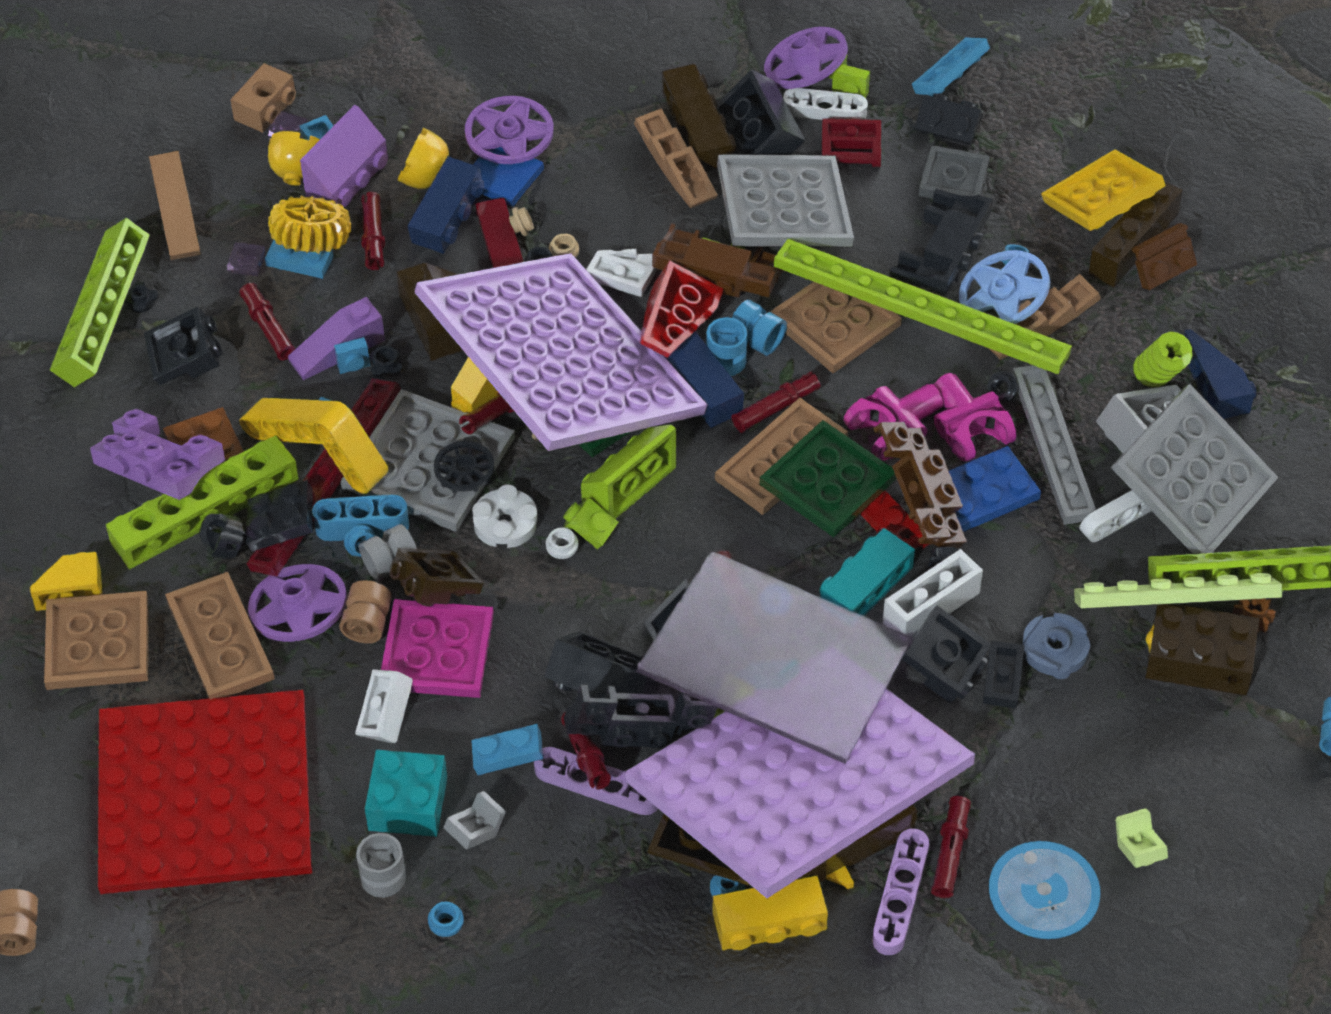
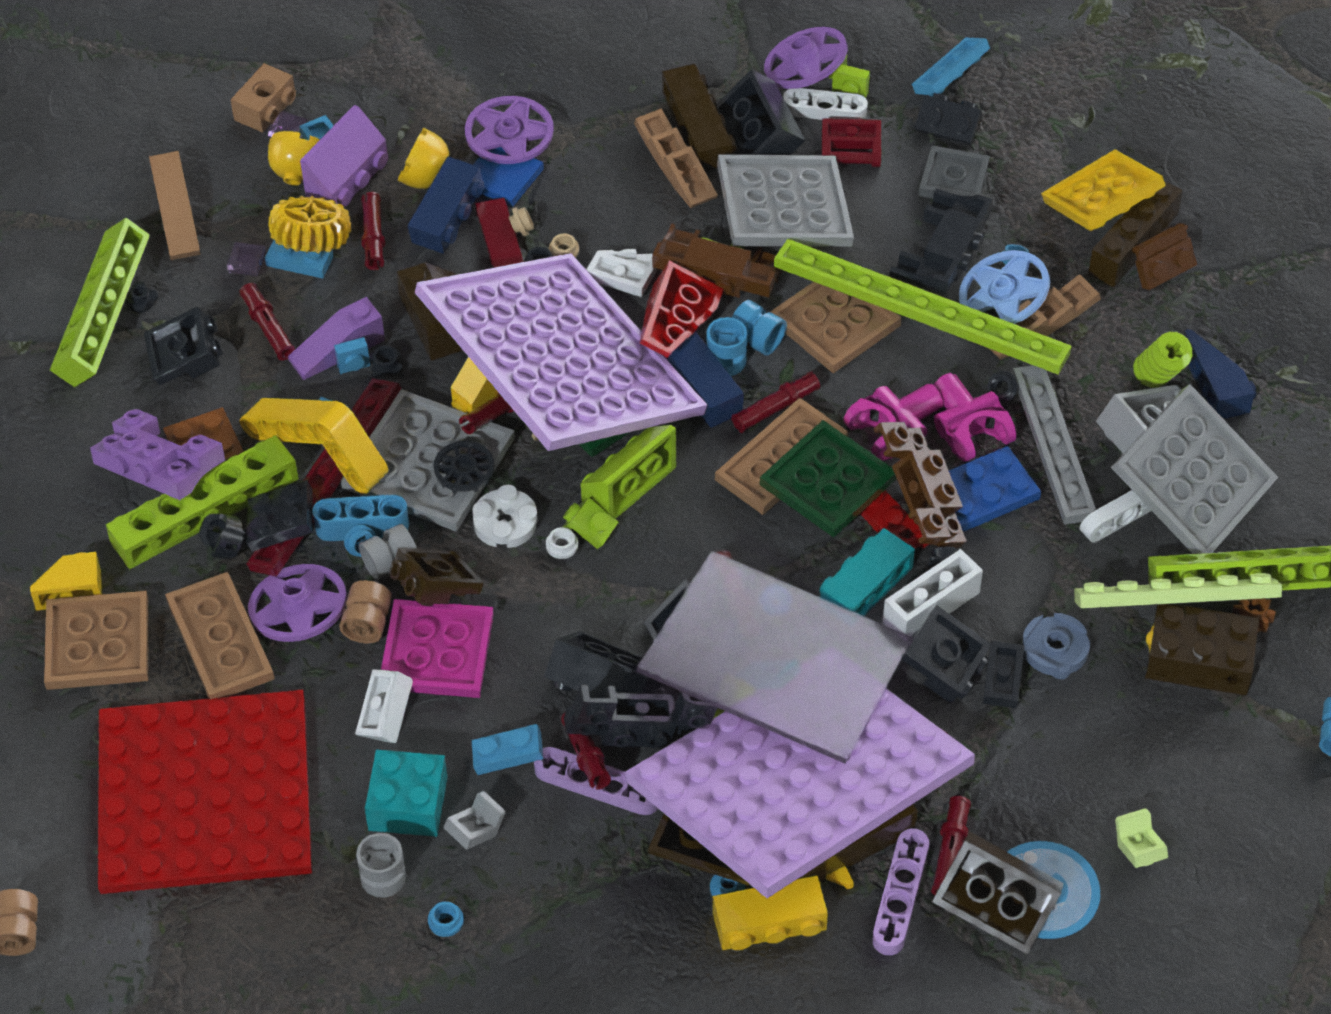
(998, 893): none -> dark brown slope

